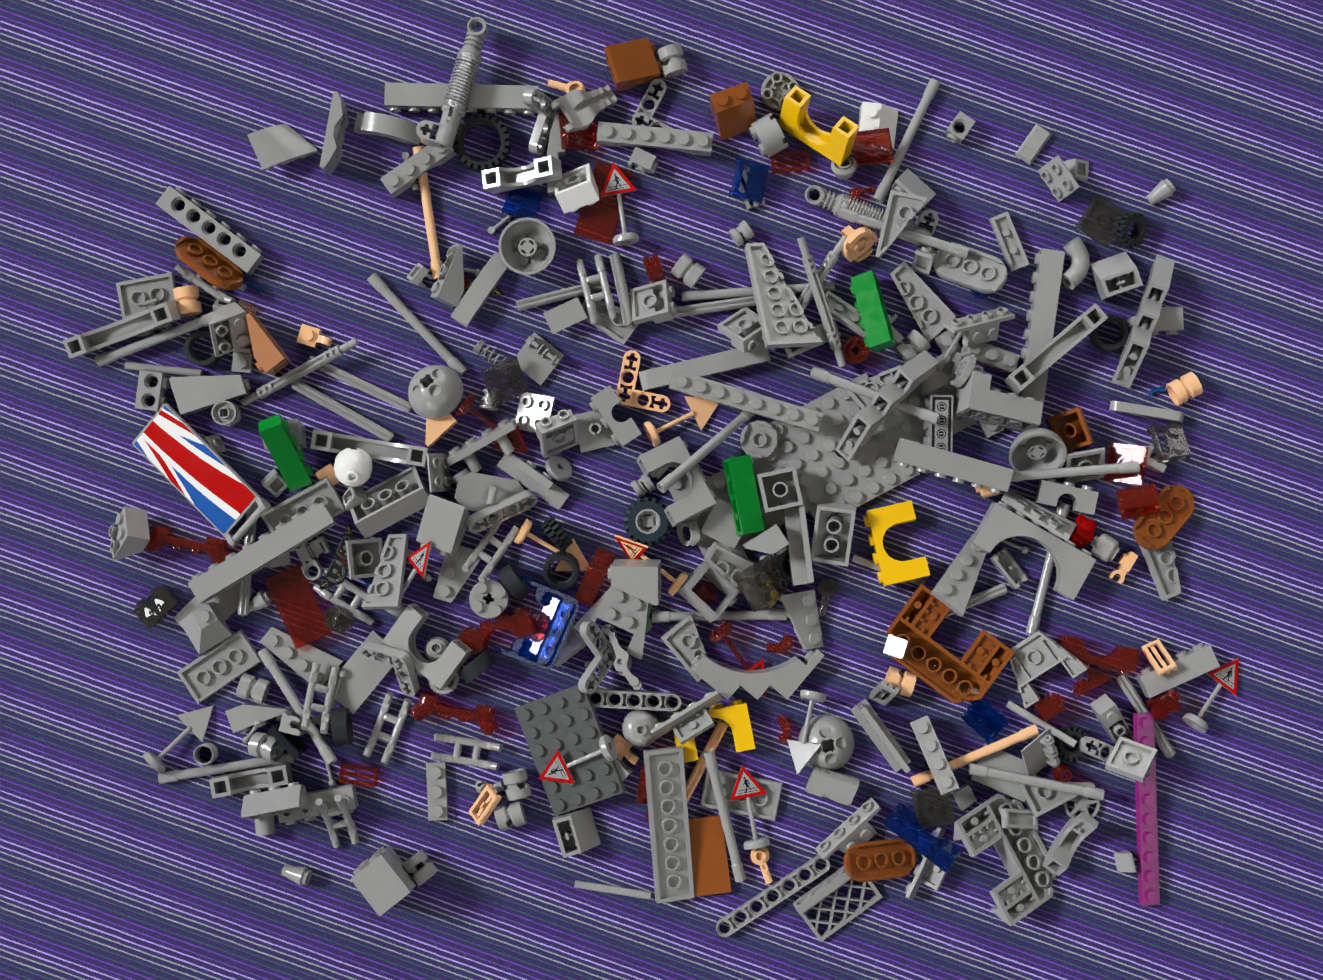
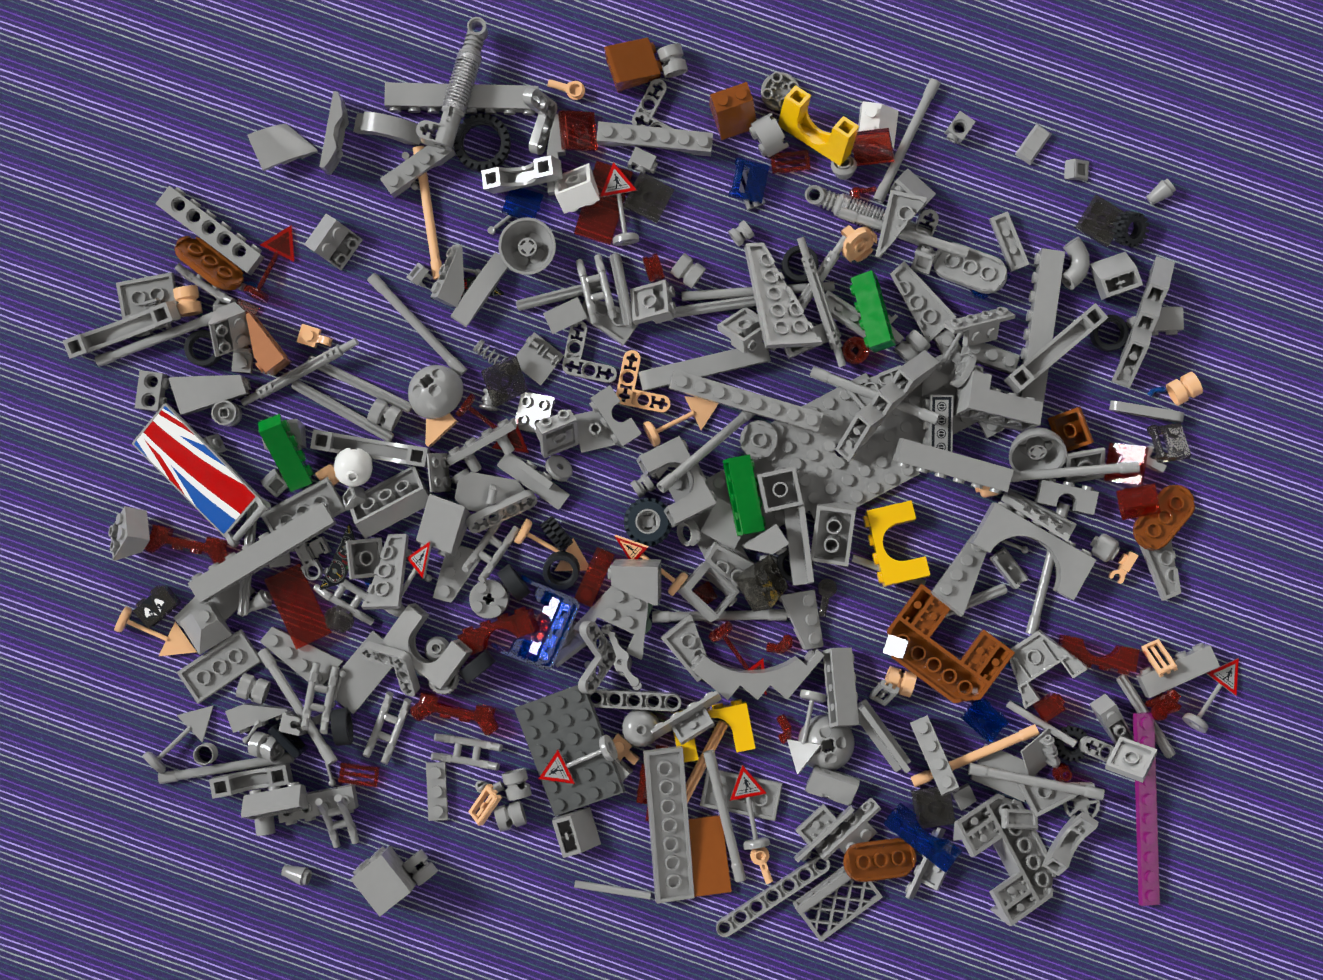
(163, 369): light grey bar -> none
(175, 642): none -> light nougat piece
(281, 245): none -> clear red piece
(333, 242): none -> light grey slope
(383, 414): none -> light grey wheel
(577, 358): none -> light grey beam
(583, 106): light grey animal -> none
(649, 198): none -> clear smoke plate
(785, 264): none -> black tyre
(818, 826): none -> light grey bracket
(841, 687): none -> light grey brick
(1058, 178): light grey hinge -> none
(1083, 531): red bracket -> none
(1094, 679): clear red slope -> none
(1124, 861): light grey slope -> none

